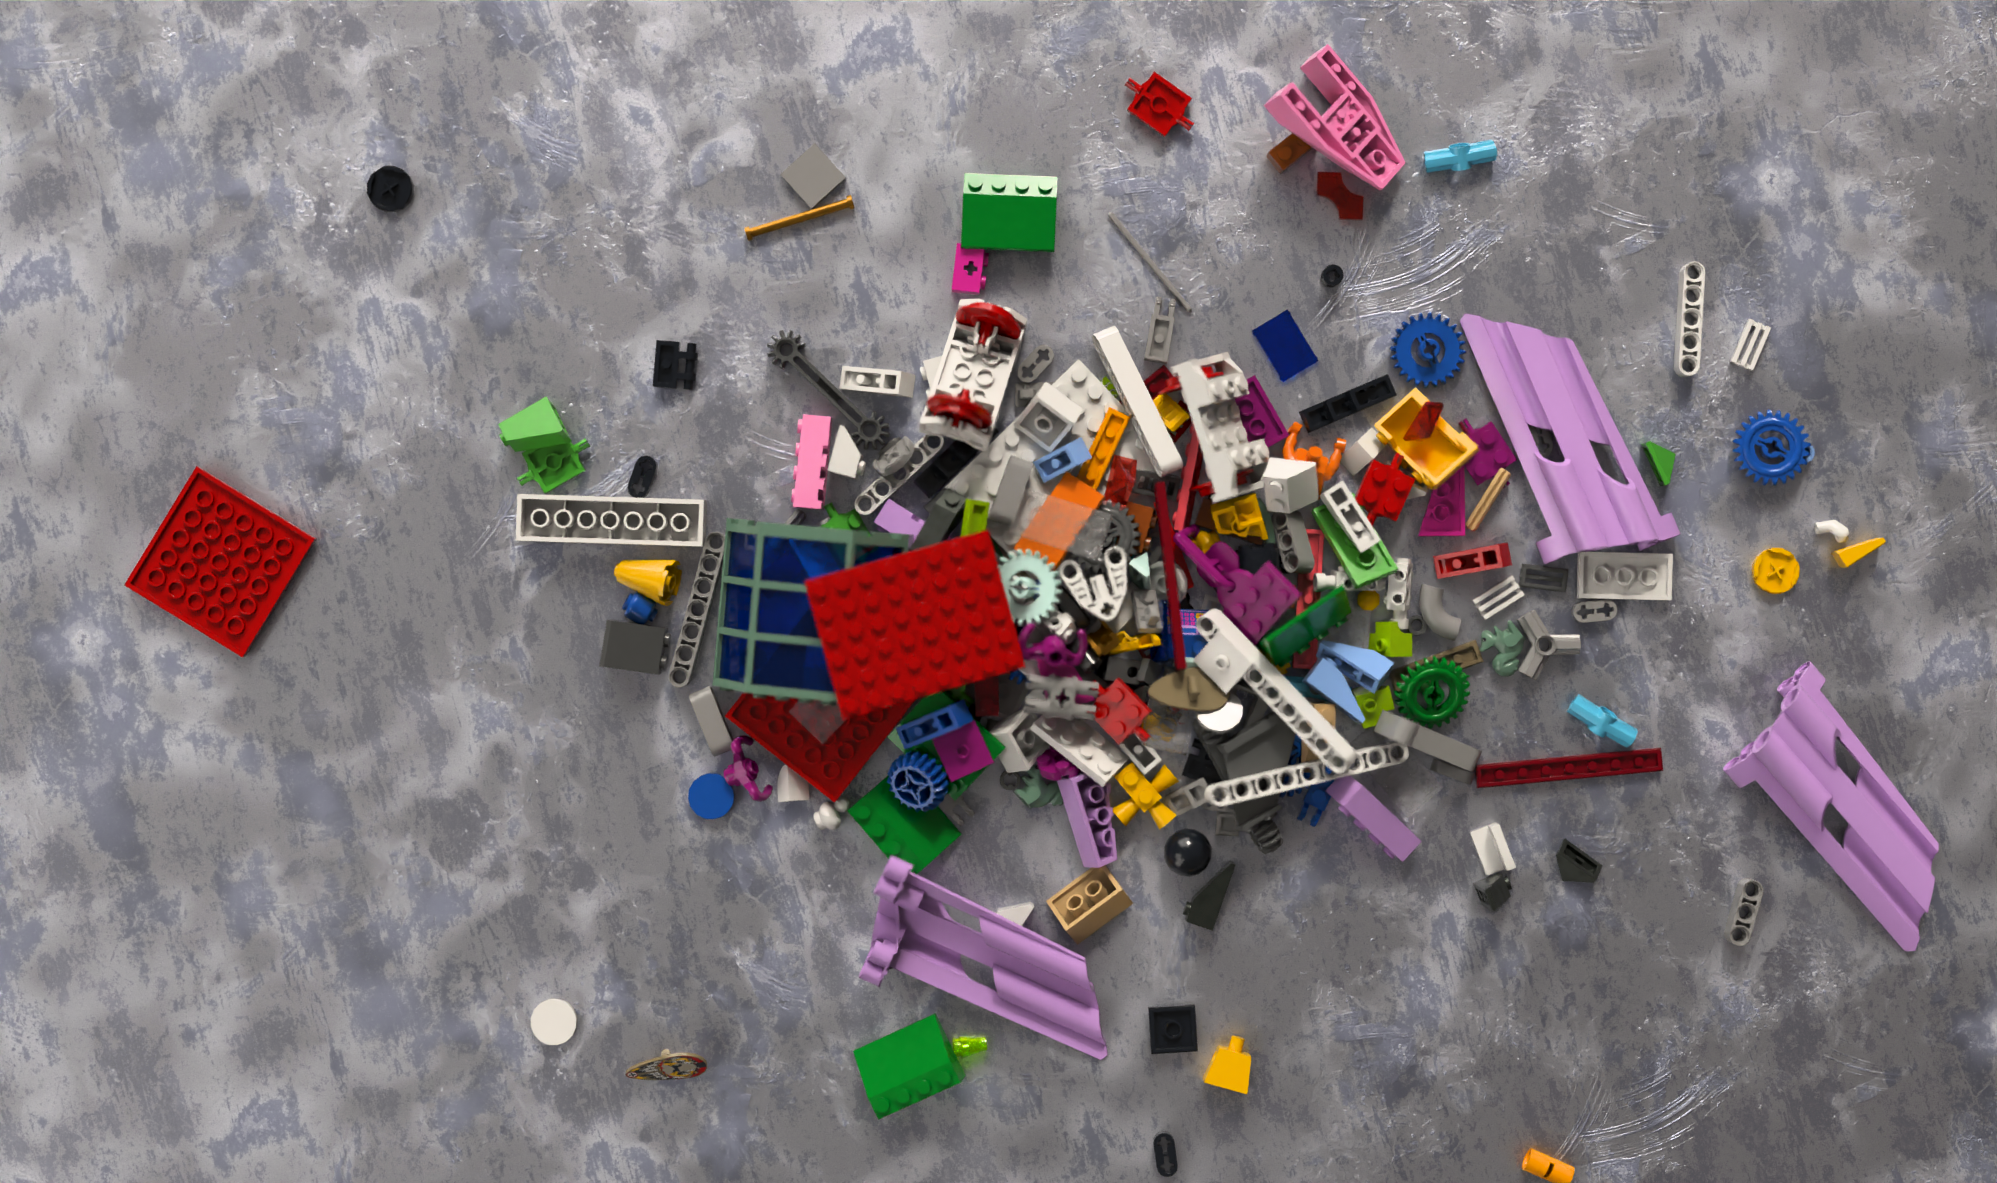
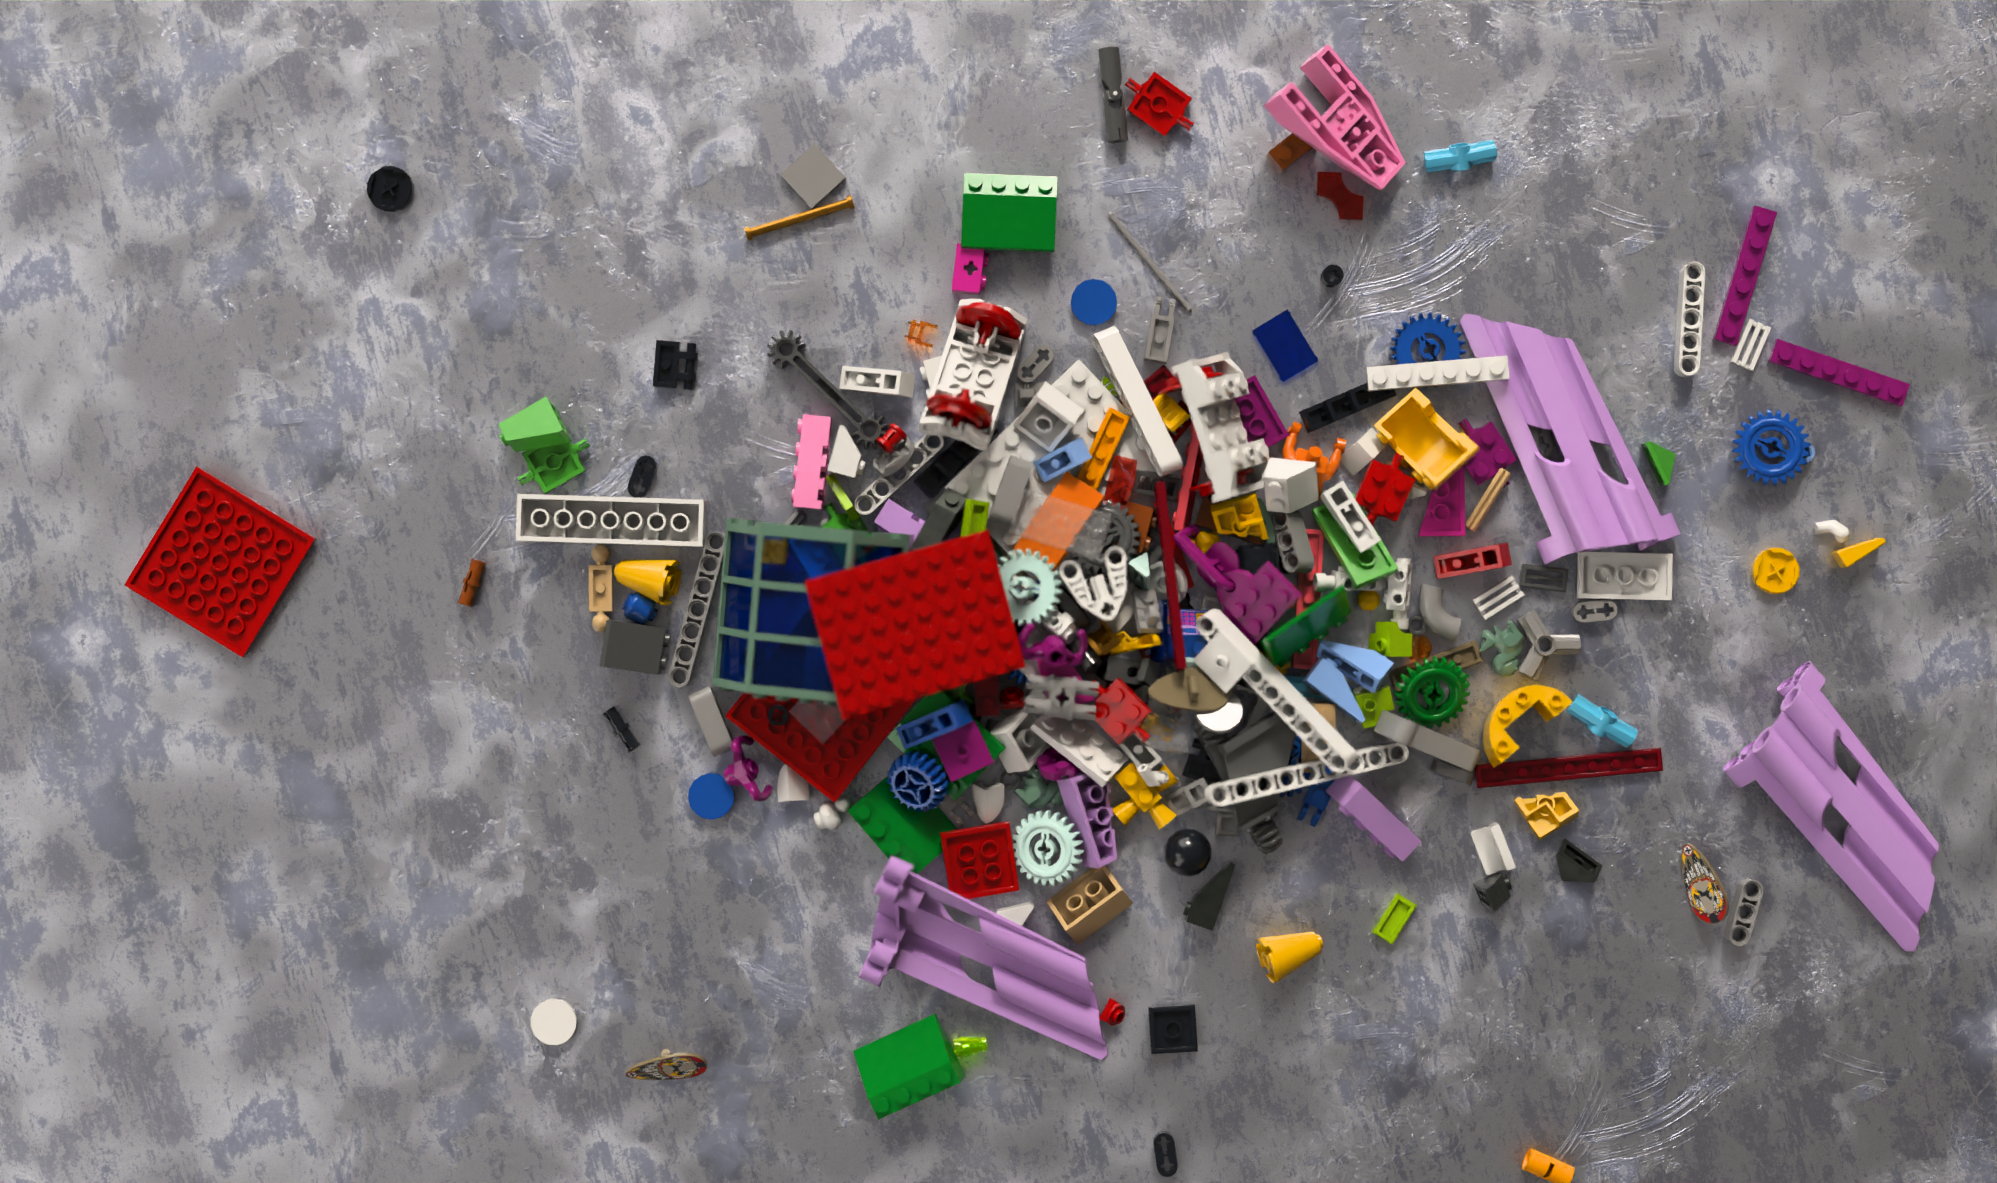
(471, 582): none -> dark orange pin
(600, 587): none -> tan plate
(621, 729): none -> black pin
(771, 713): none -> black bush
(774, 551): none -> clear yellow tile
(842, 497): none -> lime tile
(891, 438): none -> red bush
(922, 325): none -> clear orange piece
(980, 860): none -> red plate
(987, 800): none -> white brick
(1012, 698): none -> red plate
(1063, 841): none -> light aqua gear
(1093, 302): none -> blue tile
(1111, 80): none -> dark grey piece
(1113, 1012): none -> red plate
(1152, 778): none -> white arm
(1229, 1067): yellow torso -> none
(1287, 953): none -> yellow cone
(1394, 918): none -> lime tile
(1420, 647): none -> clear orange plate
(1424, 422): clear red slope -> none
(1437, 373): none -> white plate
(1545, 700): none -> yellow cylinder
(1547, 813): none -> yellow slope
(1703, 886): none -> shield
(1744, 275): none -> magenta plate
(1839, 372): none -> magenta plate

